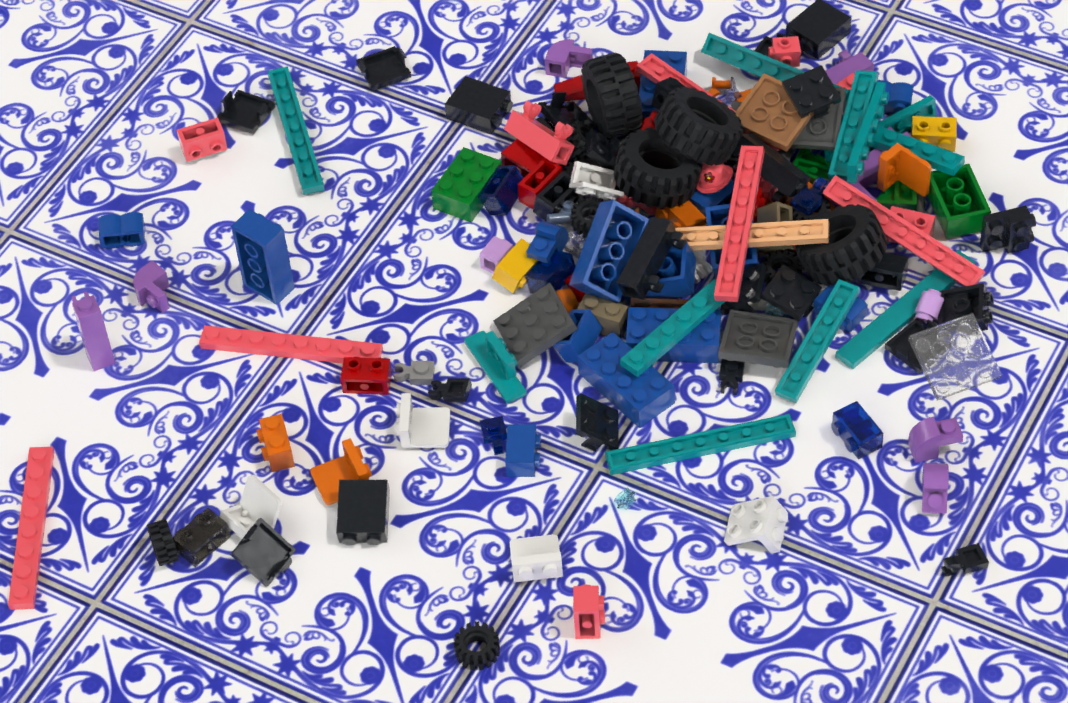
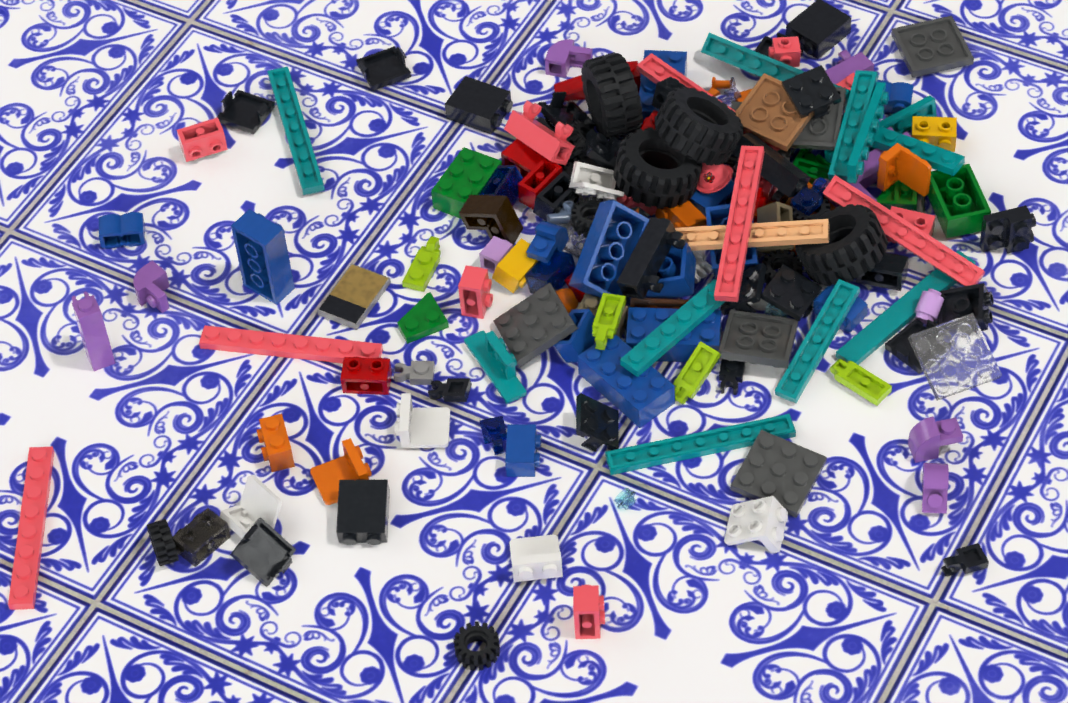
(354, 296): none -> tile
(422, 320): none -> green wing
(423, 266): none -> lime hinge
(475, 292): none -> coral brick
(492, 214): none -> dark brown brick
(607, 318): none -> lime hinge
(695, 372): none -> lime hinge
(779, 470): none -> dark grey plate
(857, 430): clear blue brick -> none
(861, 381): none -> lime hinge
(932, 46): none -> dark grey plate

